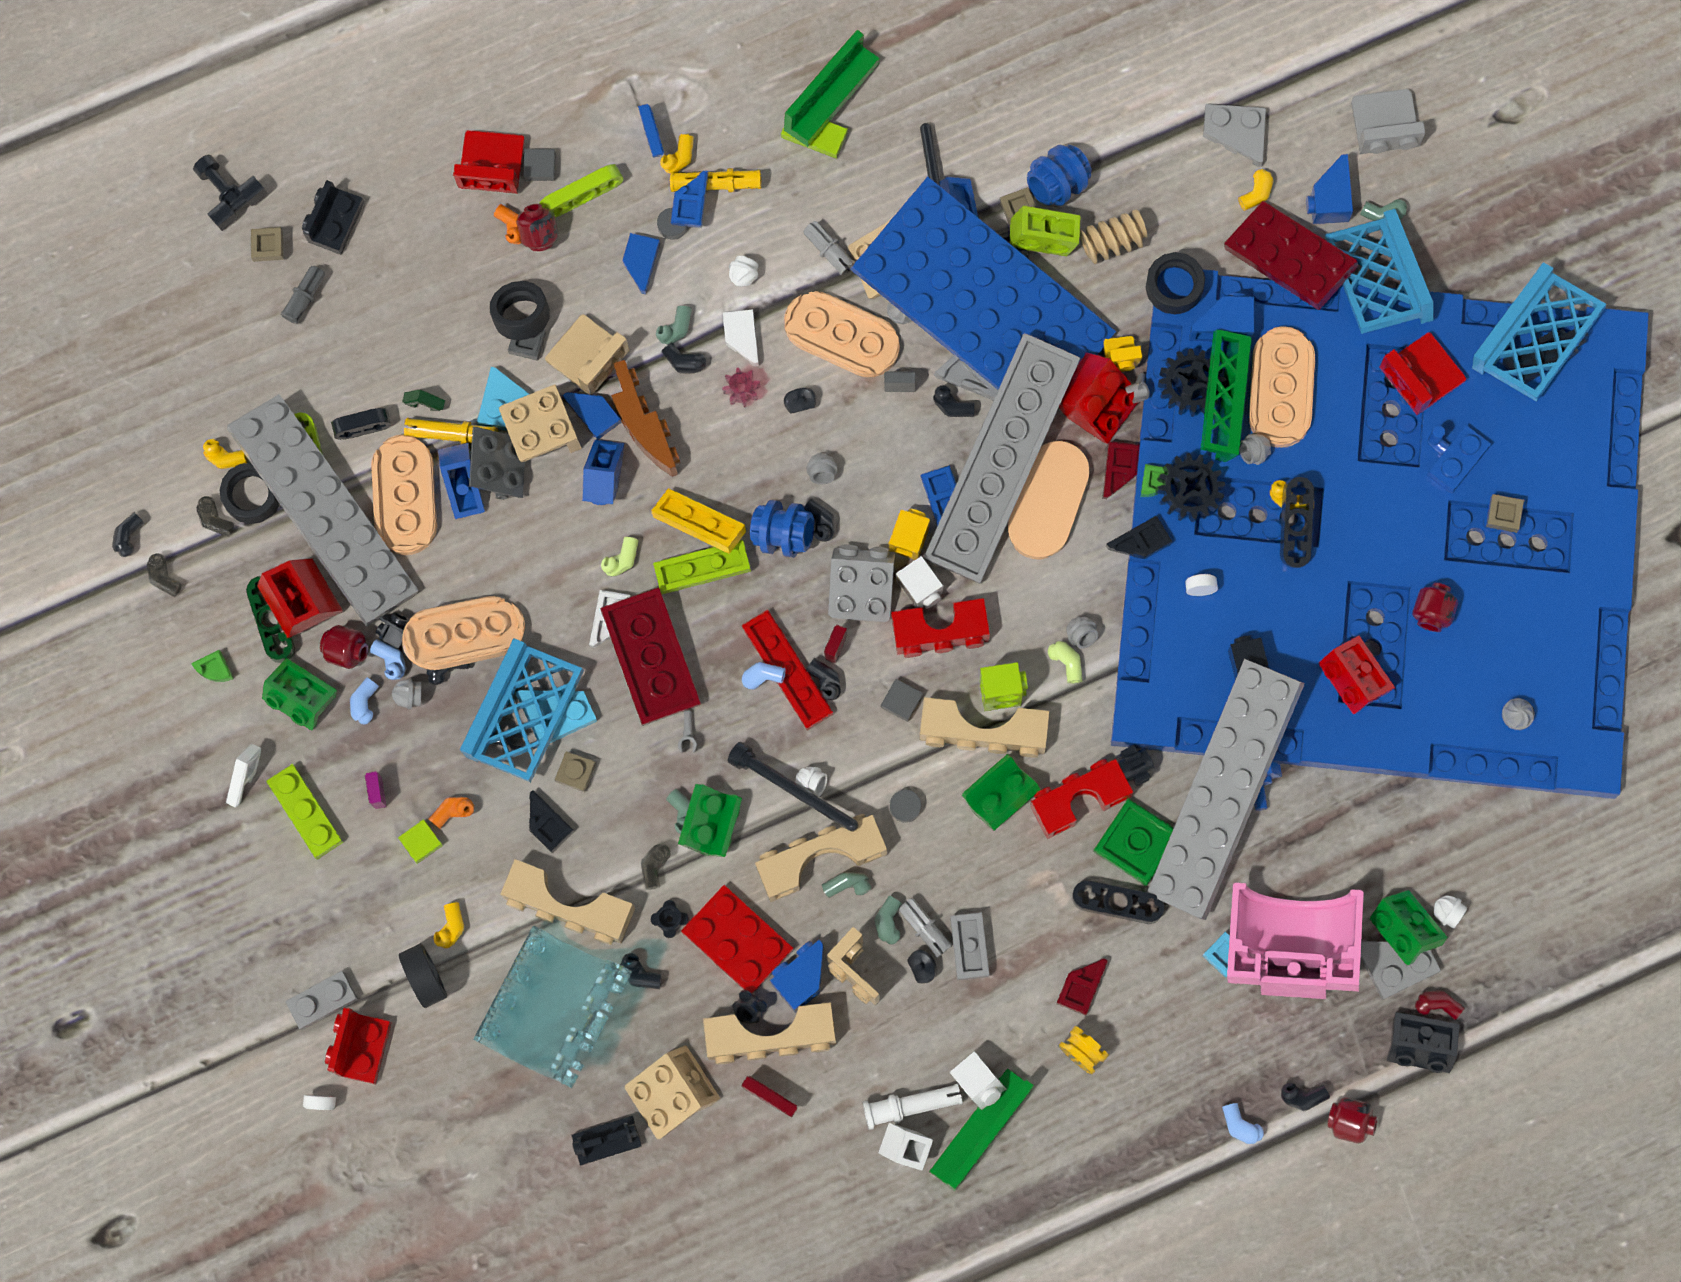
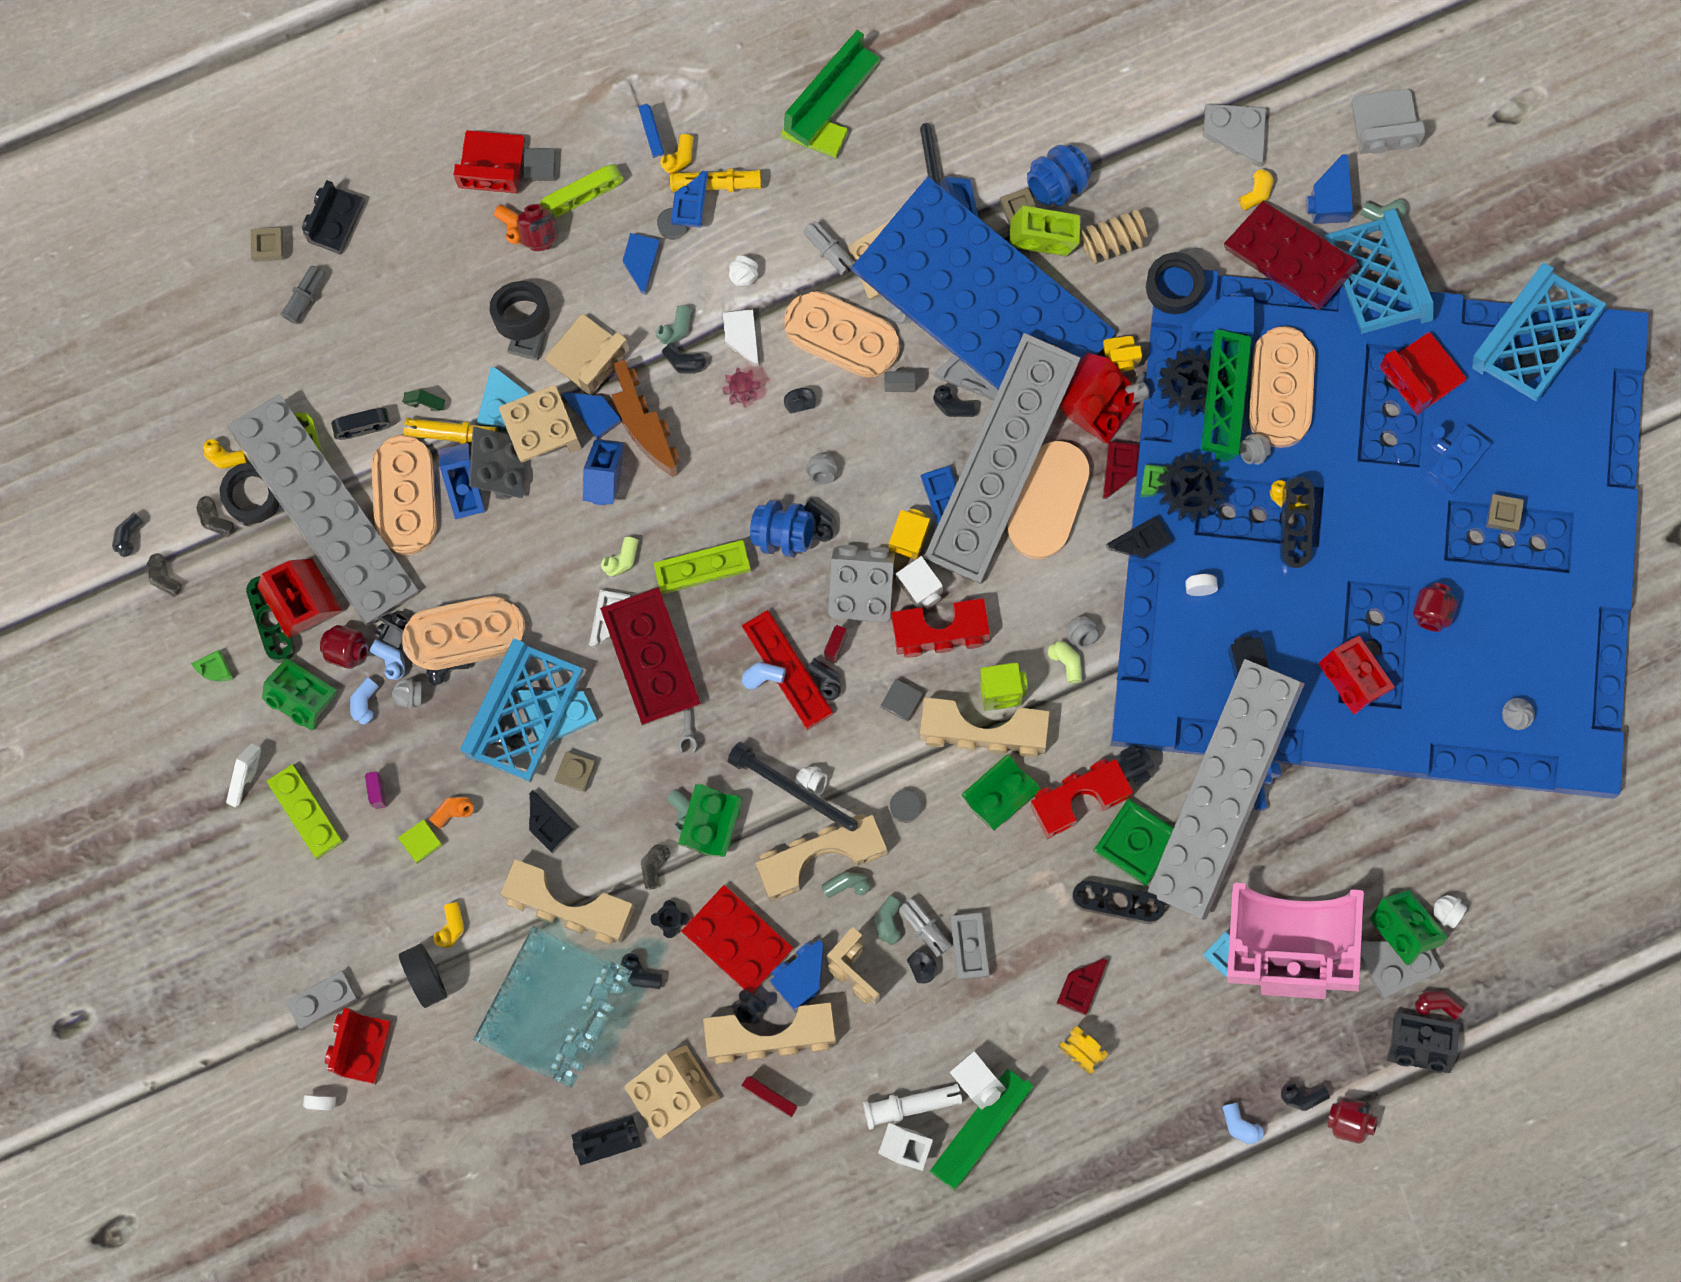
(232, 196): black bar -> none
(698, 521): yellow plate -> none

